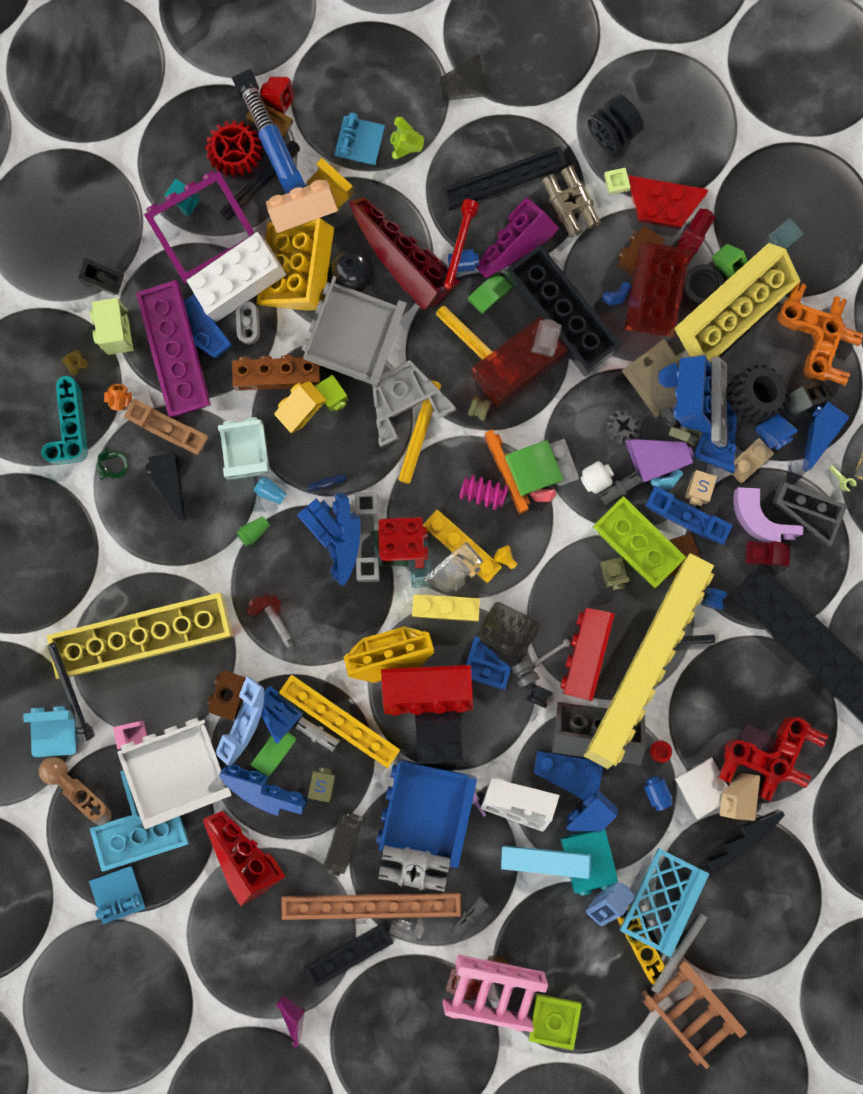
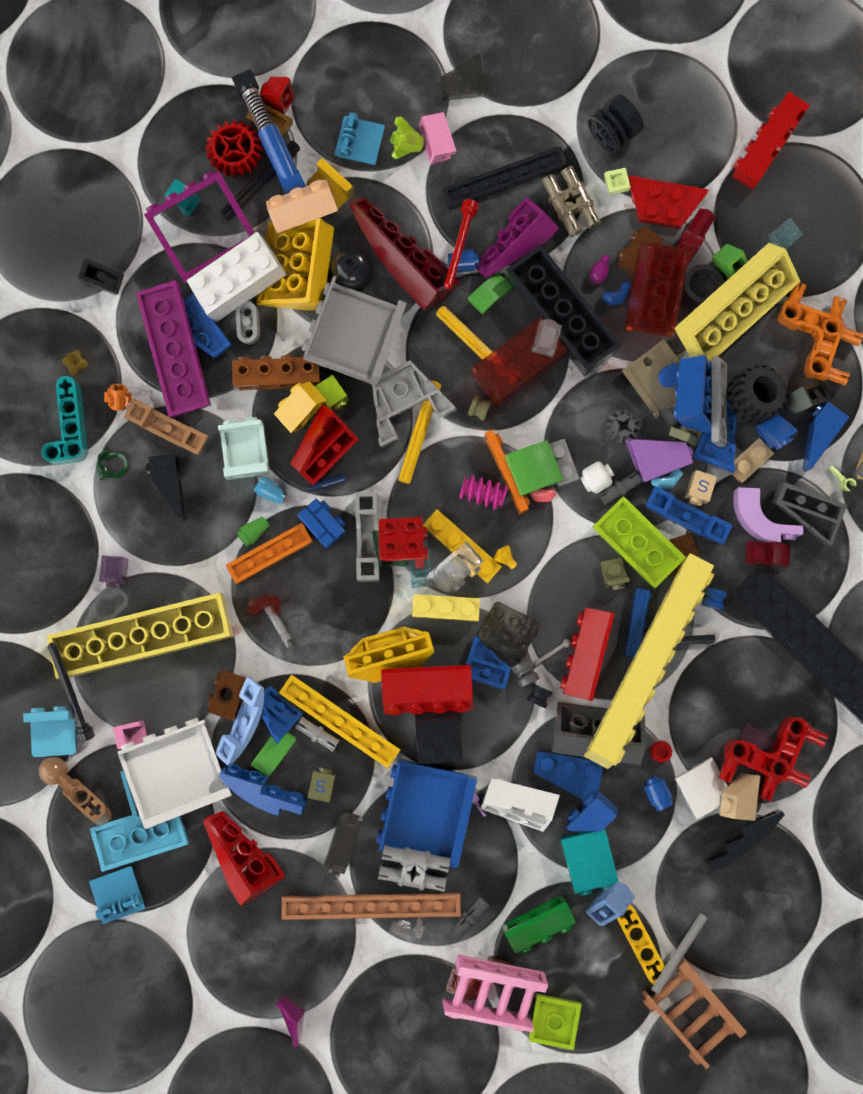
(111, 326): yellowish green brick -> none
(113, 571): none -> clear purple brick
(269, 553): none -> orange plate
(322, 445): none -> red wedge
(346, 545): blue slope -> none
(348, 955): black tile -> none
(437, 138): none -> bright pink hinge
(539, 925): none -> green slope
(546, 861): medium azure tile -> none
(600, 270): none -> magenta cylinder
(637, 621): none -> blue piece
(682, 910): medium azure fence -> none
(770, 140): none -> red wedge

